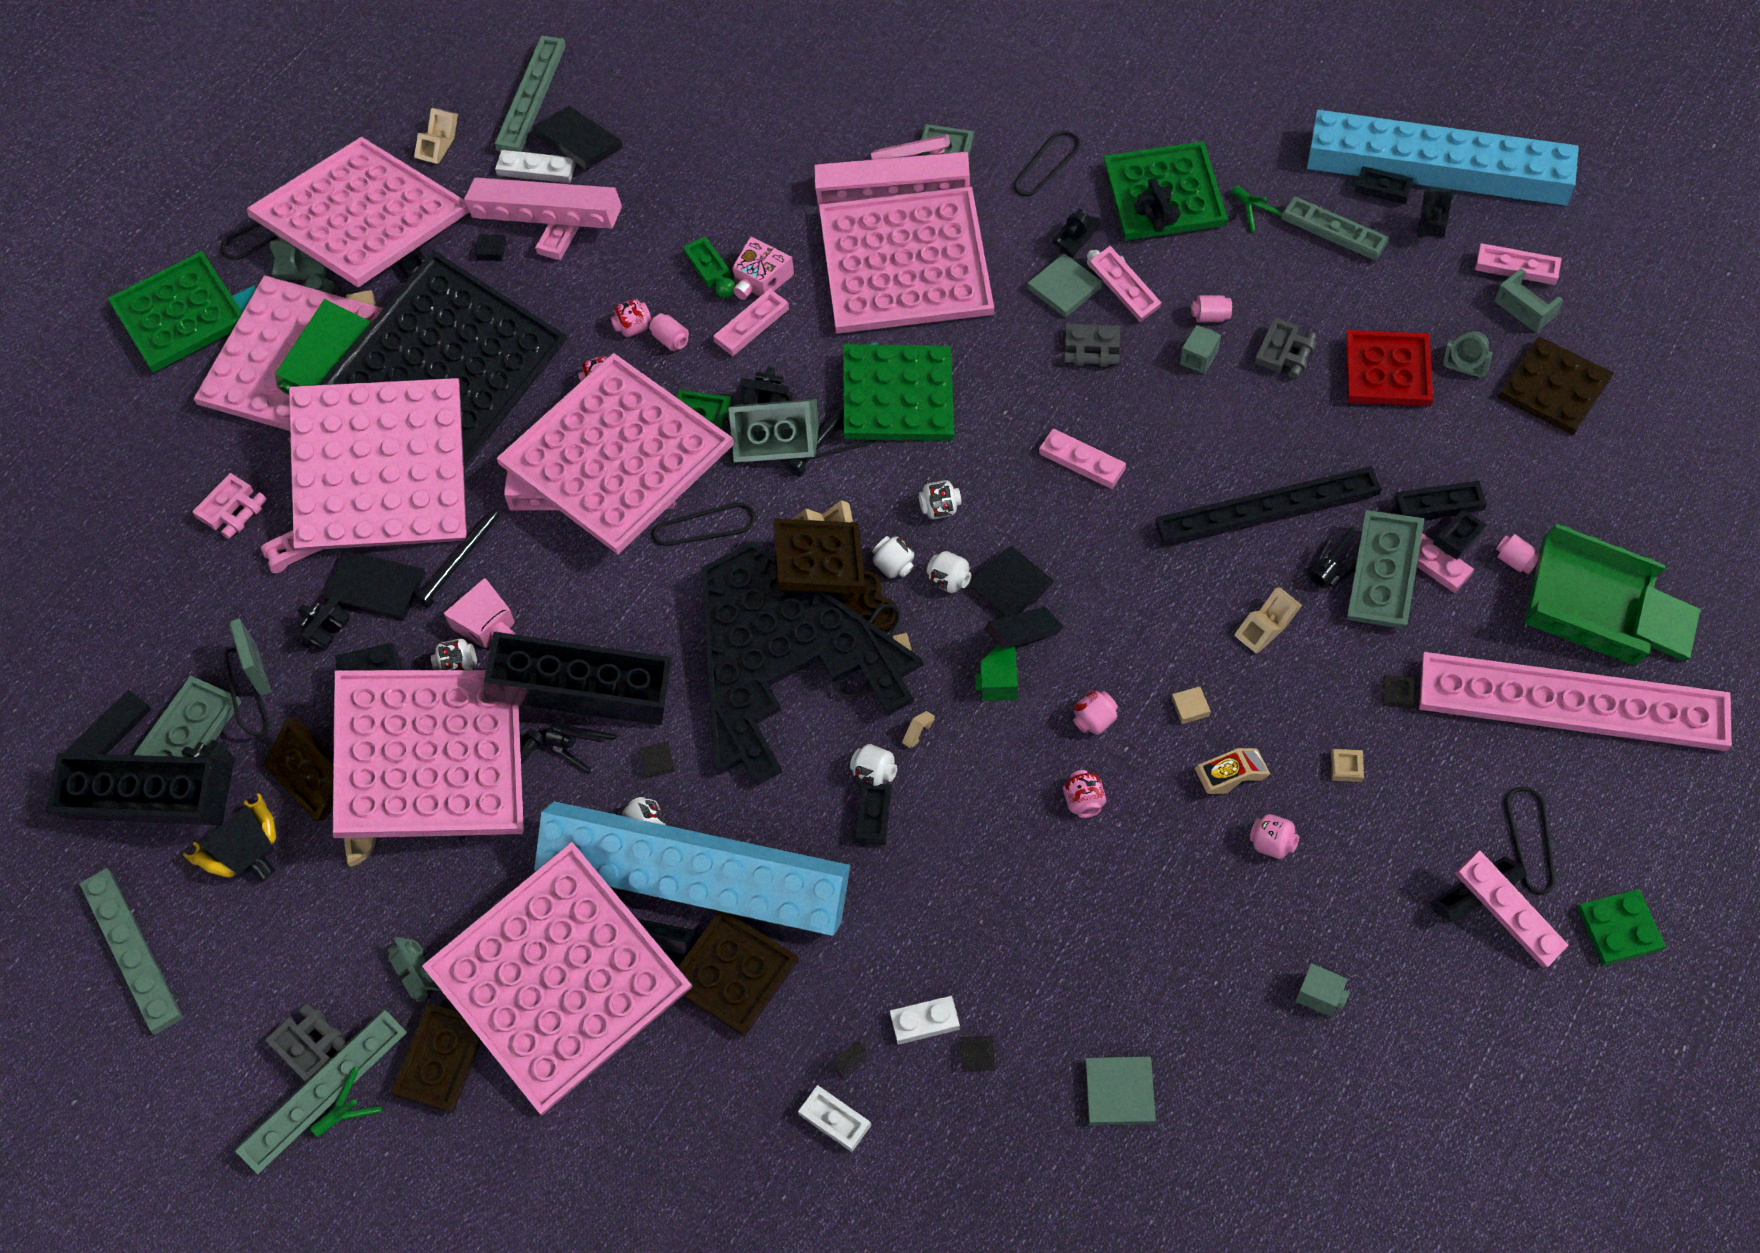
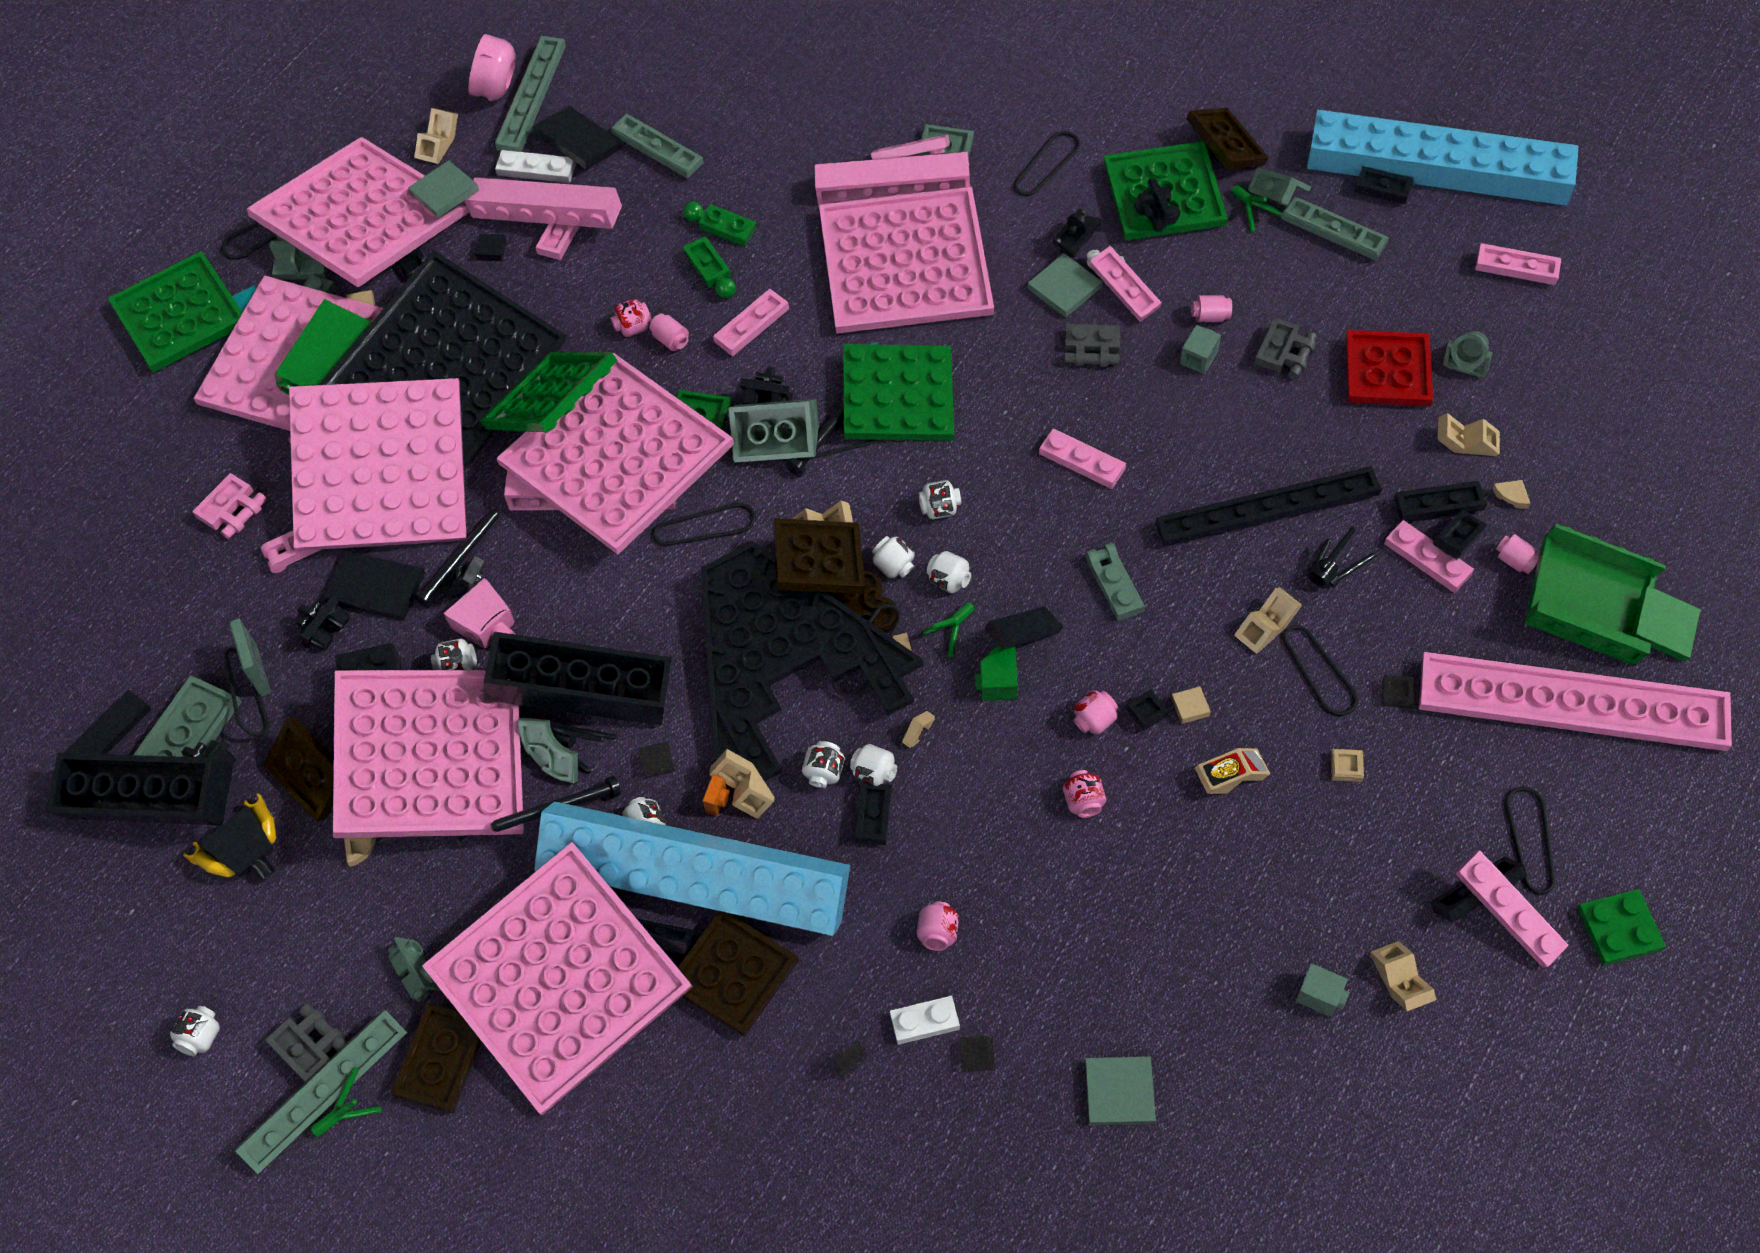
(131, 951): sand green plate -> none
(194, 1031): none -> white head
(443, 189): none -> sand green tile
(464, 577): none -> black plate
(492, 68): none -> bright pink piece
(547, 751): none -> sand green tile
(549, 391): none -> green plate
(610, 787): none -> black bar
(657, 145): none -> sand green plate
(716, 795): none -> orange plate
(720, 222): none -> green plate
(750, 790): none -> tan slope
(760, 269): bright pink torso -> none
(823, 764): none -> head
(834, 1118): white plate -> none
(937, 926): none -> bright pink head
(954, 621): none -> green plant
(1011, 582): black slope -> none
(1114, 582): none -> sand green plate
(1147, 710): none -> black plate
(1227, 138): none -> dark brown plate
(1274, 836): bright pink head -> none
(1275, 186): none -> sand green panel
(1336, 669): none -> black piece
(1385, 569): sand green plate -> none
(1401, 976): none -> tan slope
(1434, 213): black hips -> none
(1474, 438): none -> tan slope
(1513, 493): none -> tan tile
(1525, 304): sand green panel -> none
(1556, 385): dark brown plate -> none

